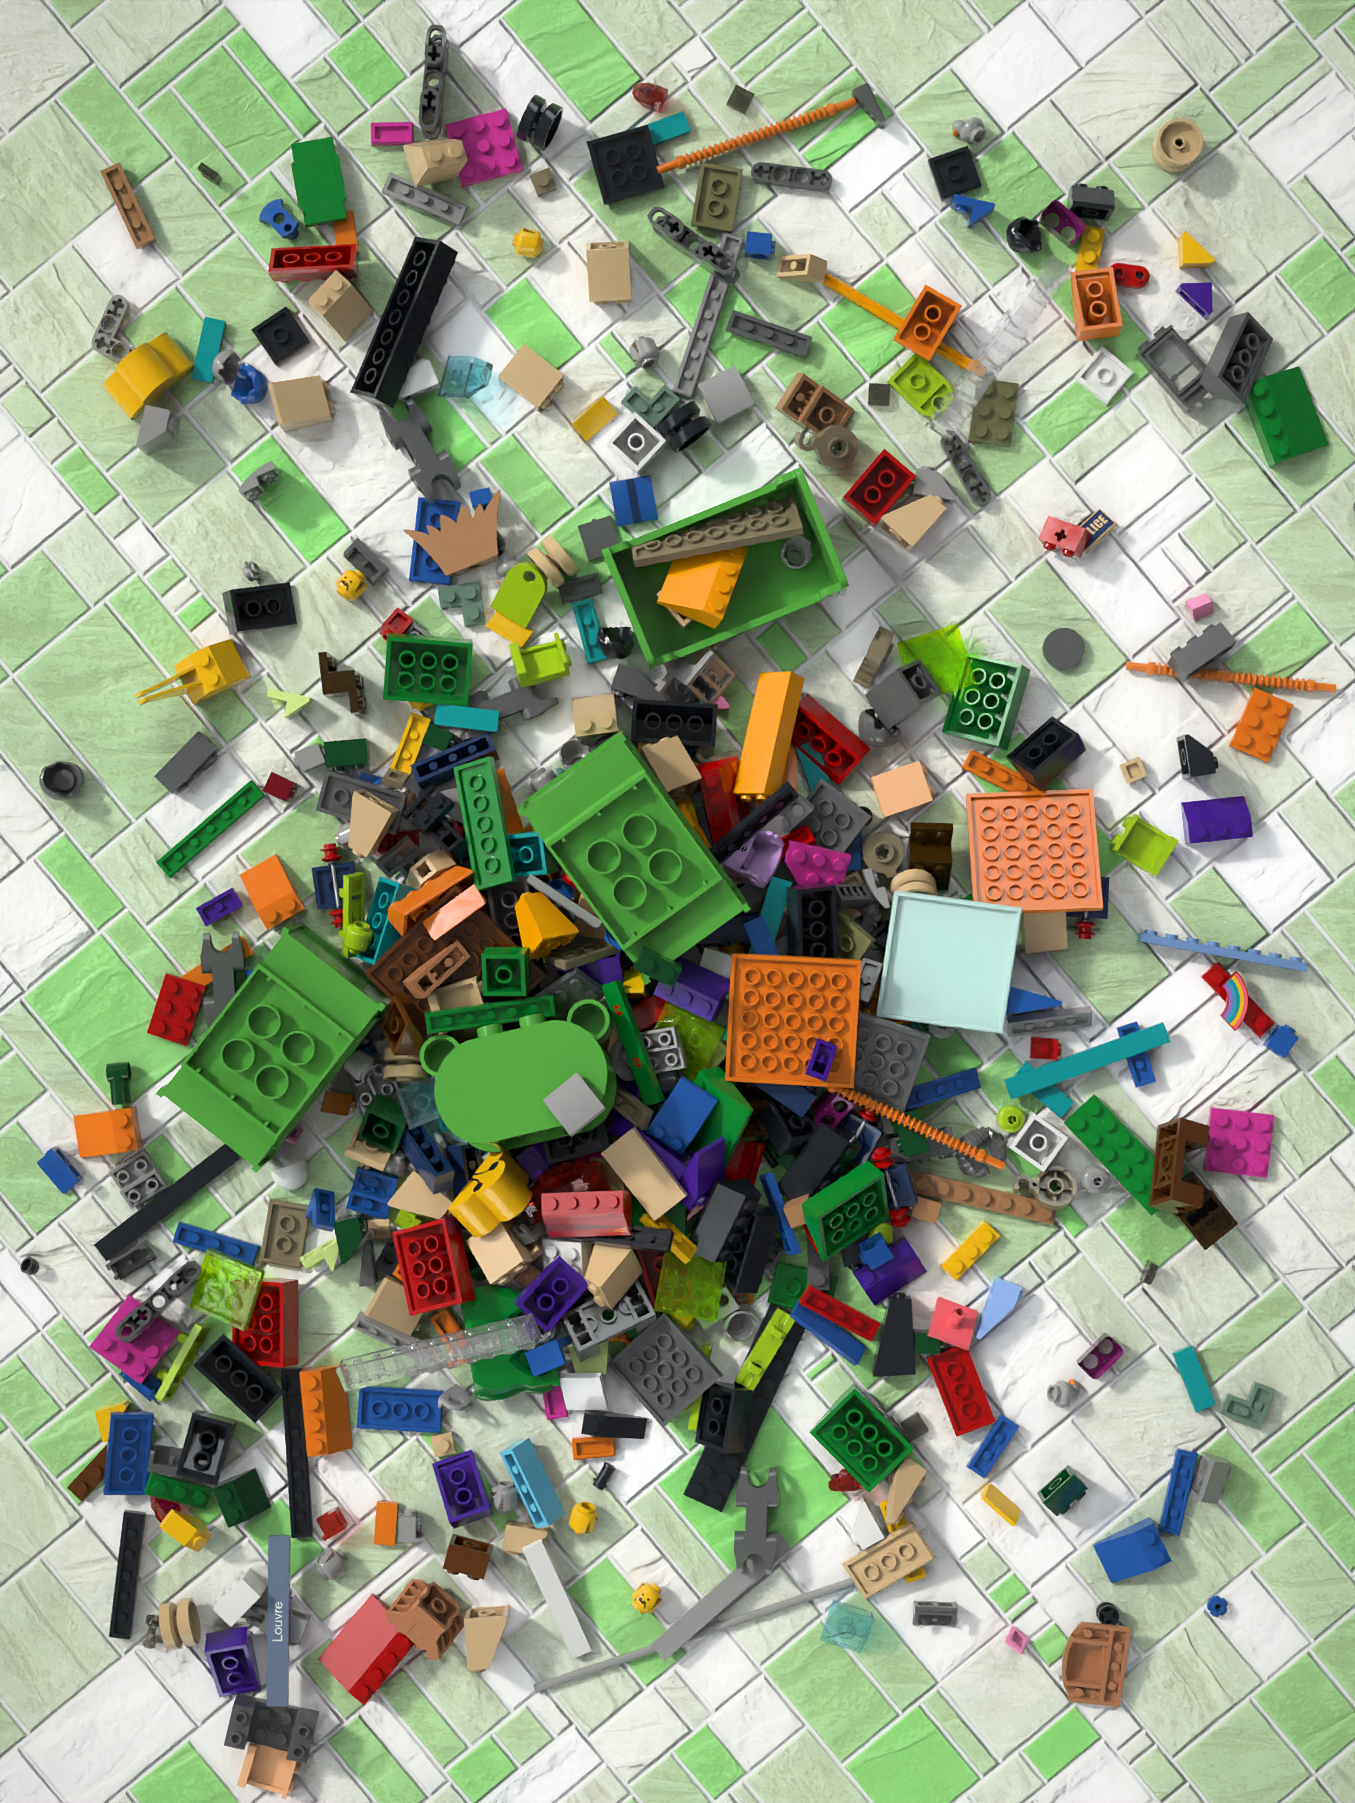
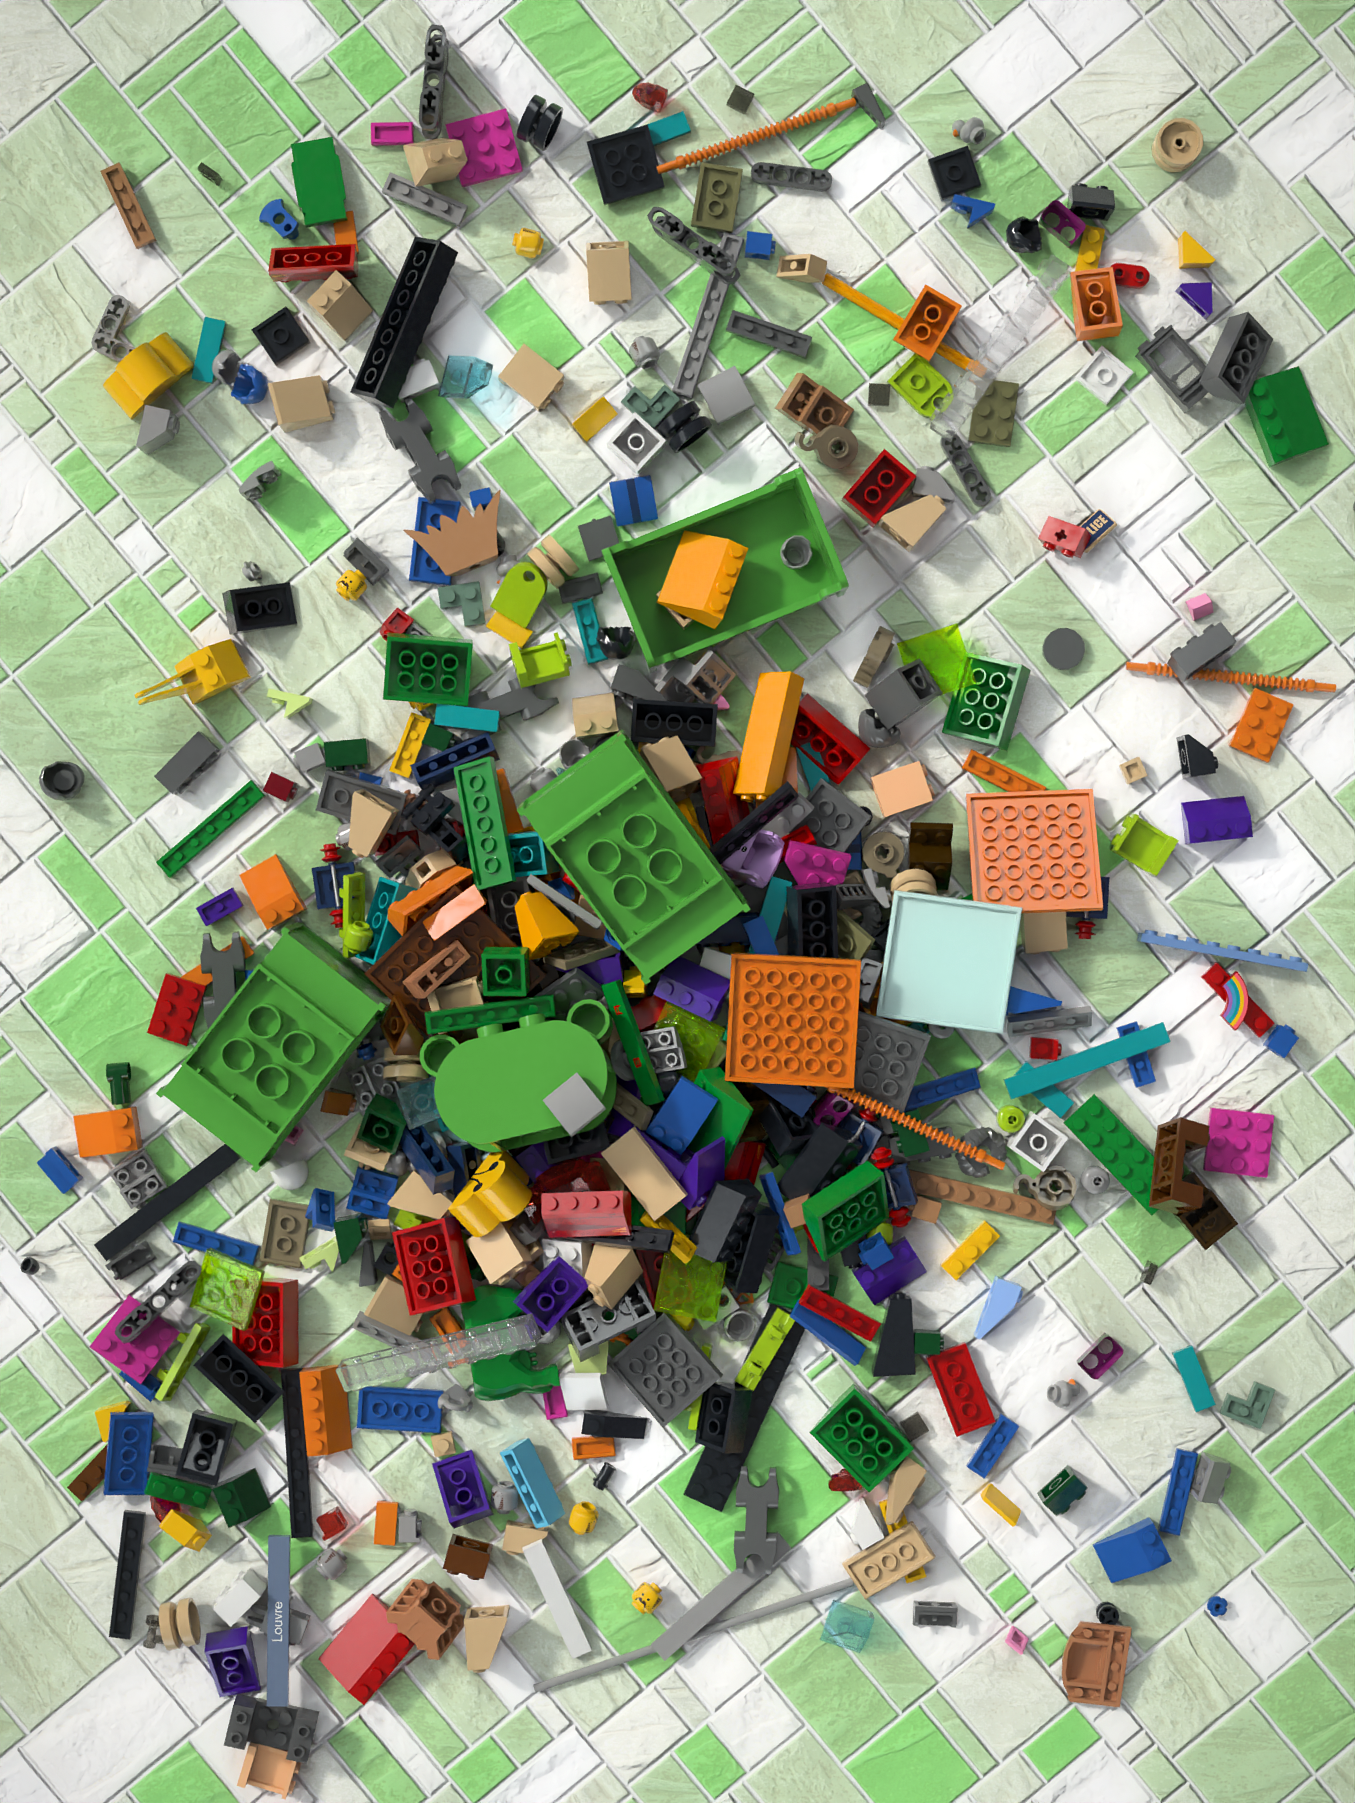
(342, 683): dark brown bracket -> none
(360, 1065): light grey head -> none
(395, 779): dark tan plate -> none
(543, 182): dark tan plate -> none
(547, 1356): blue panel -> none
(657, 966): dark green brick -> none
(756, 525): dark tan wing -> none
(821, 1060): dark purple slope -> none
(952, 1323): coral tile -> none
(1046, 753): black slope -> none

